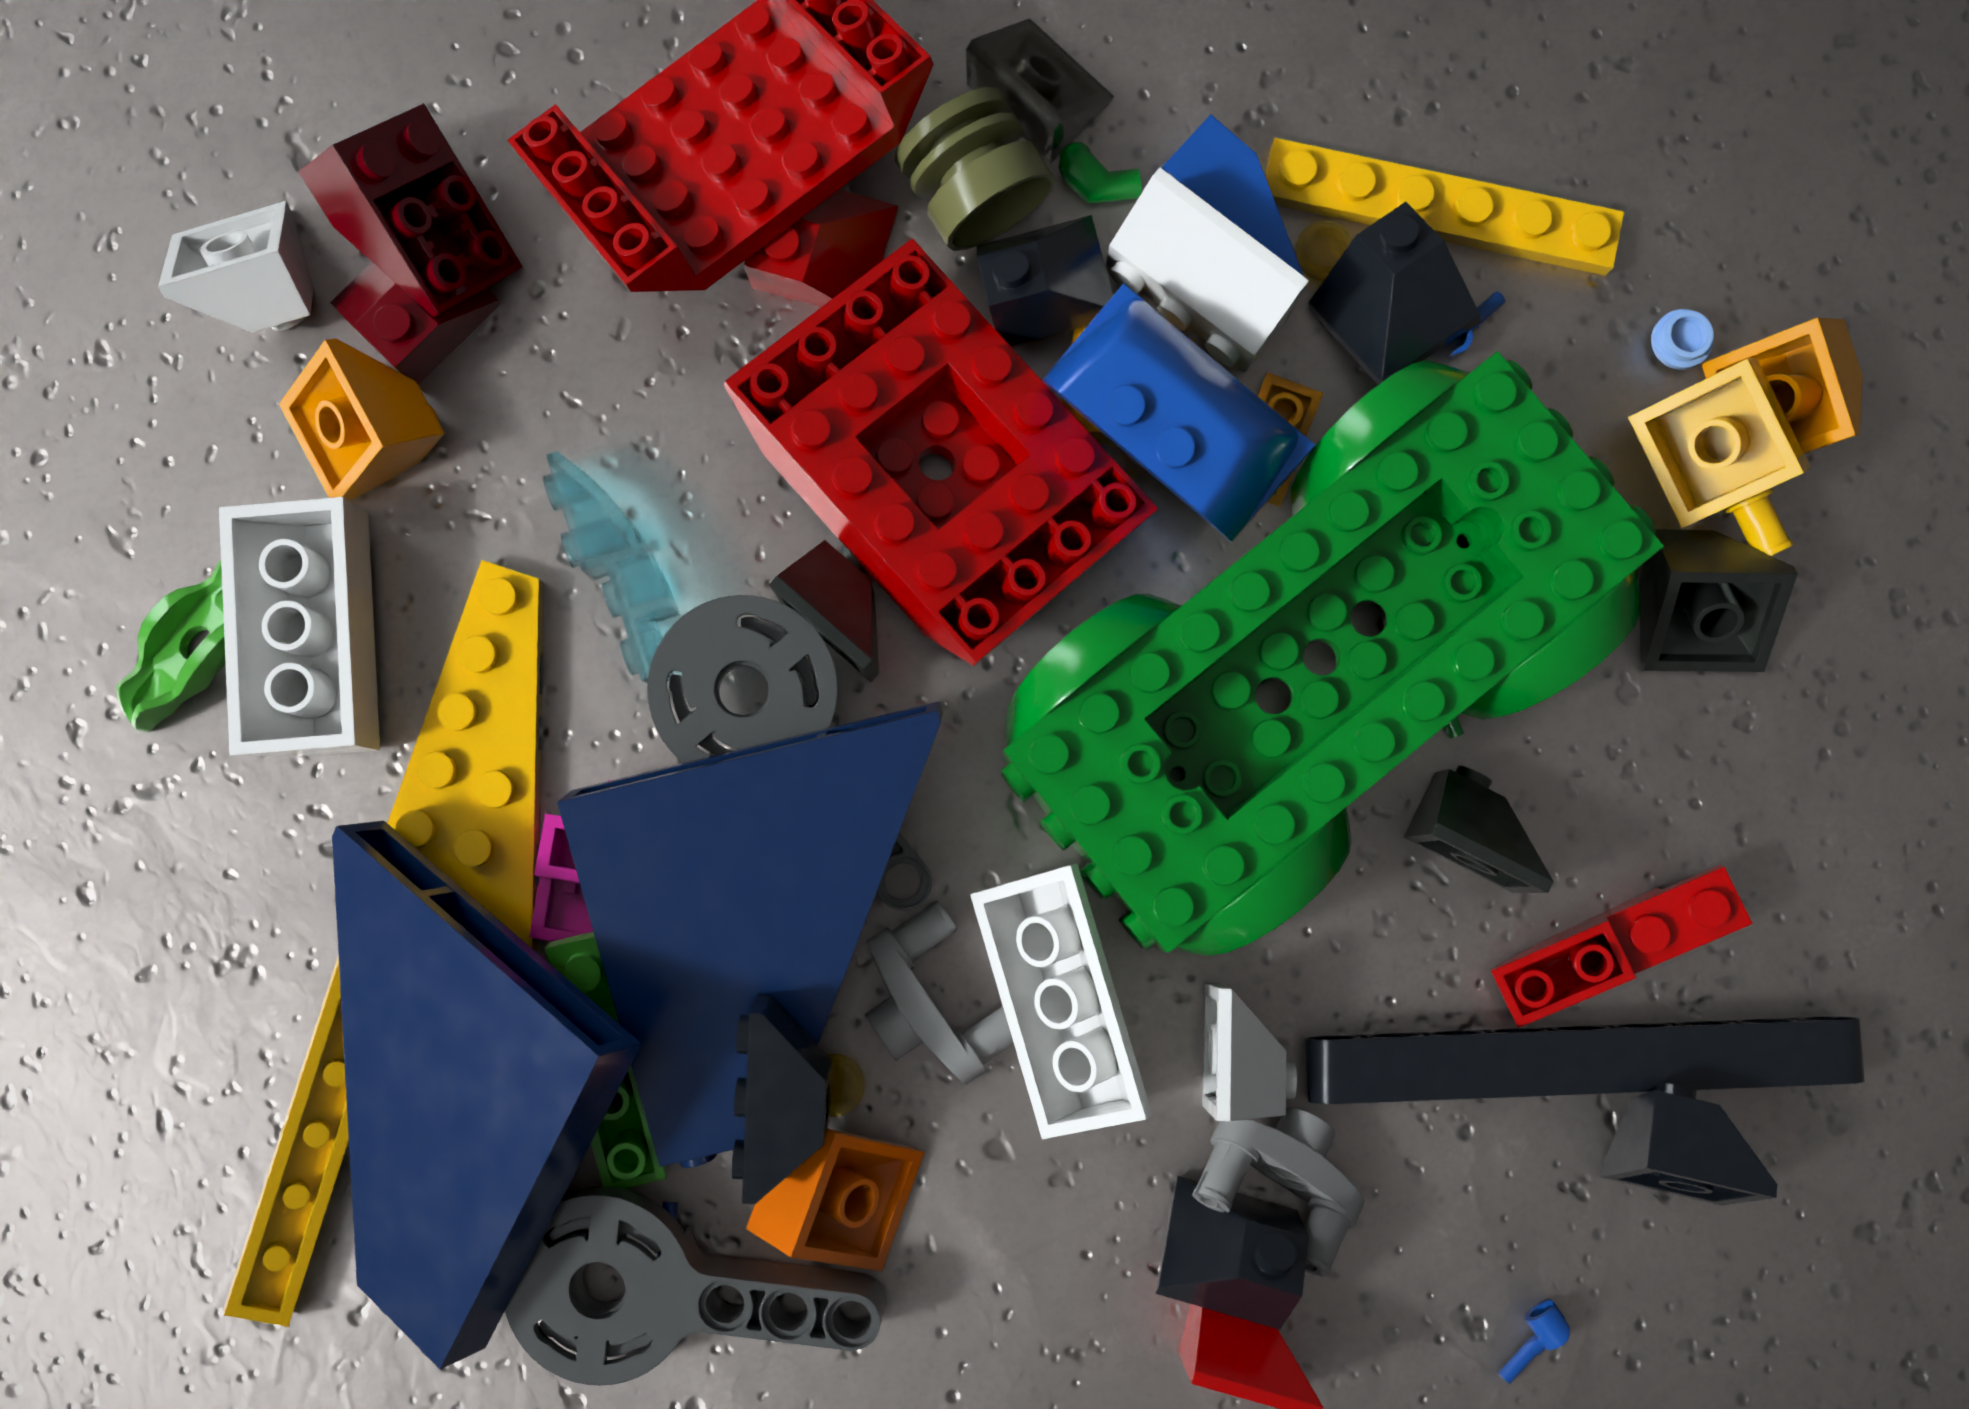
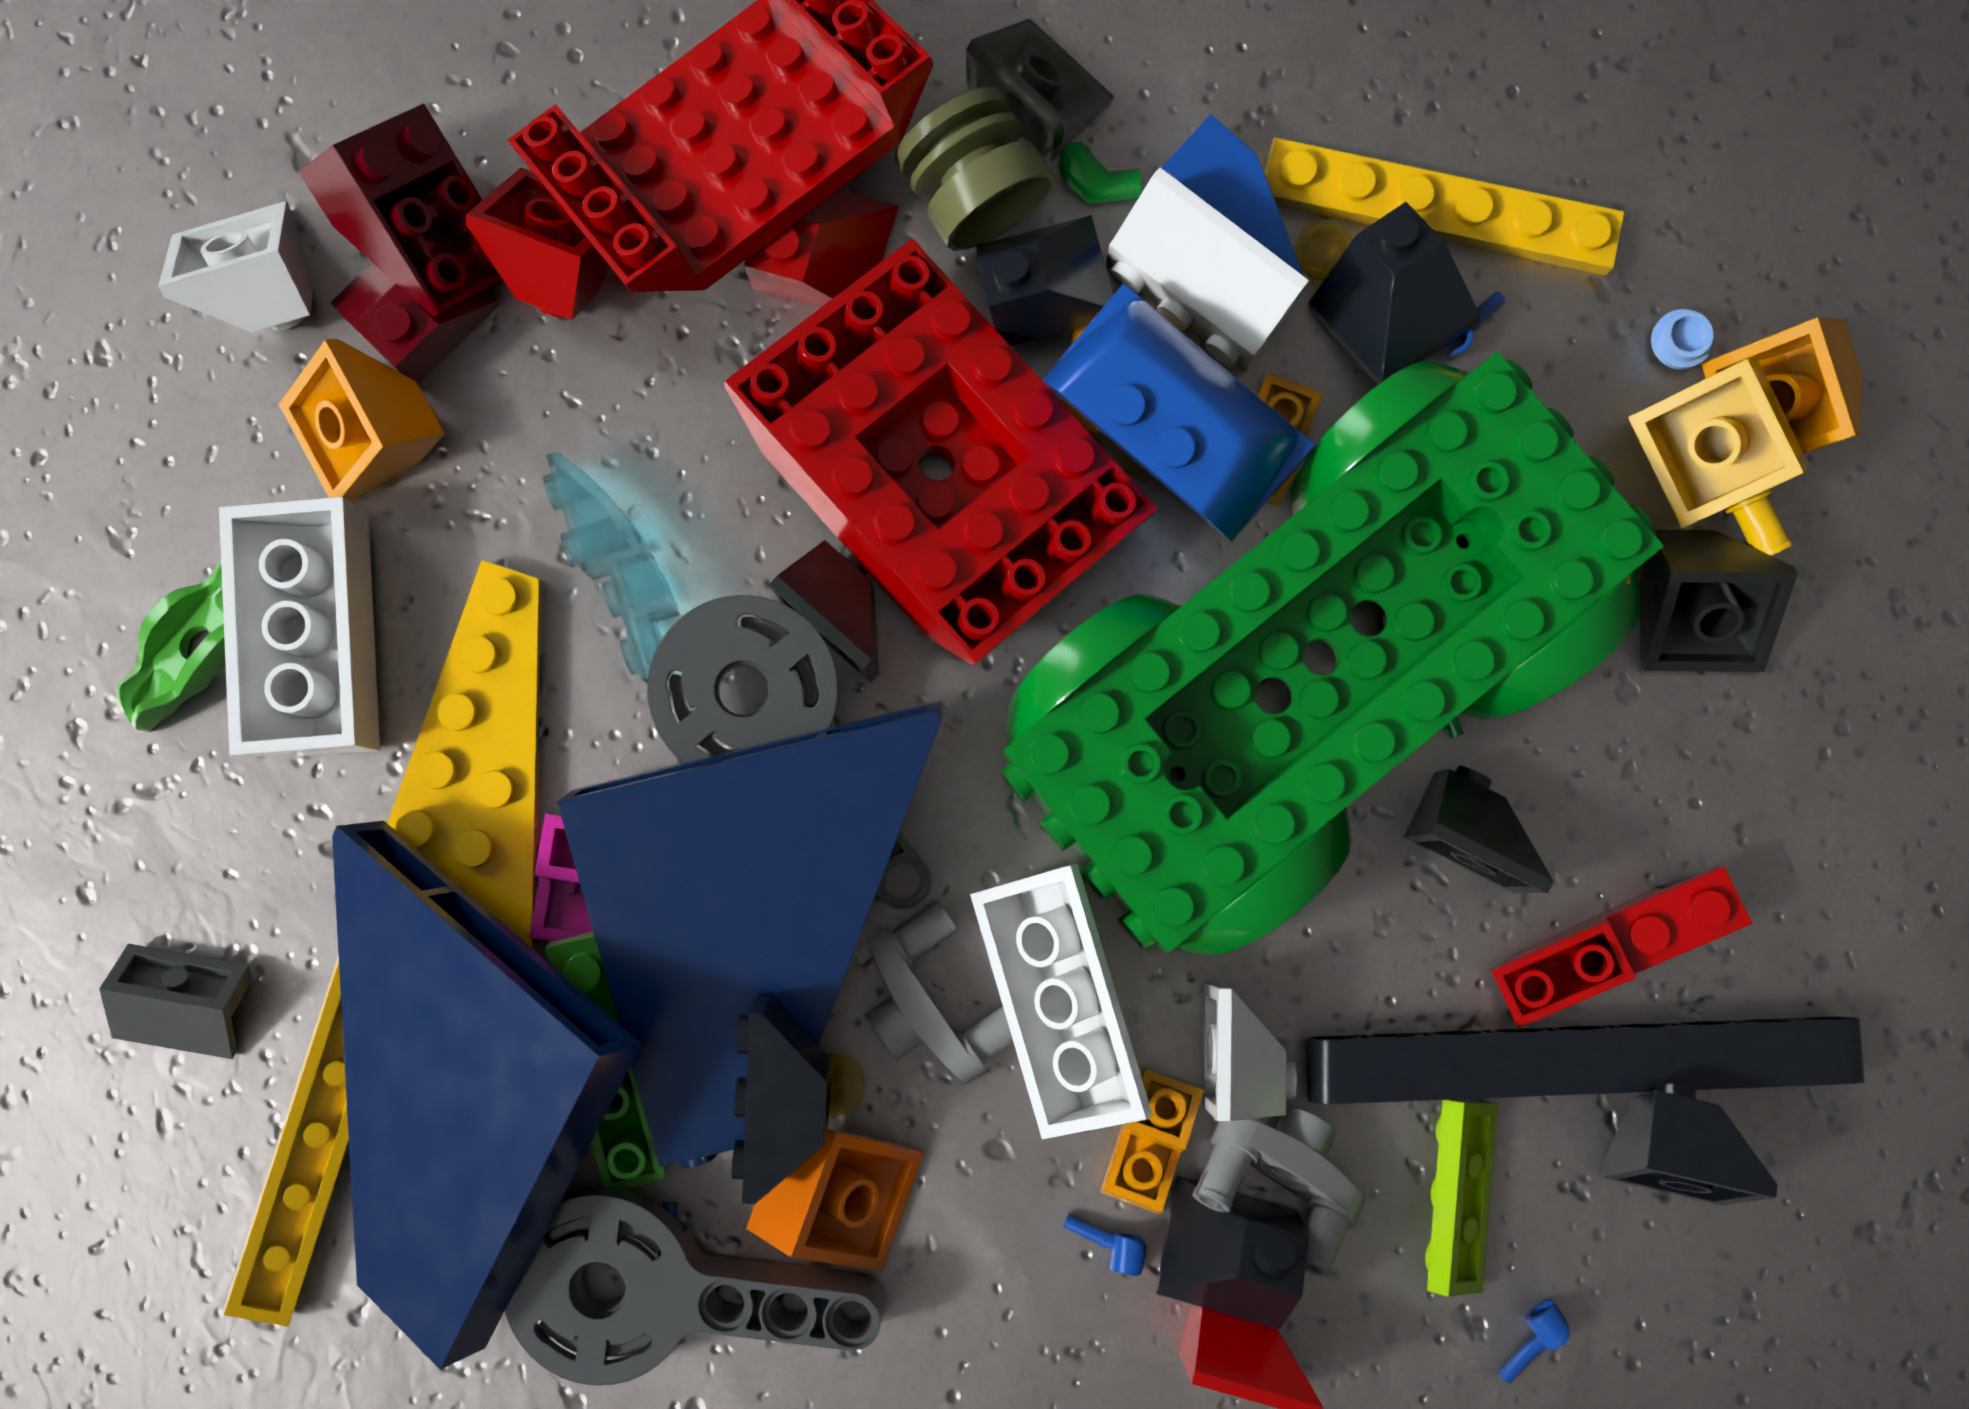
(174, 1000): none -> dark grey panel
(537, 246): none -> red slope
(1127, 1248): none -> blue hand
(1151, 1148): none -> light orange slope
(1461, 1197): none -> lime plate

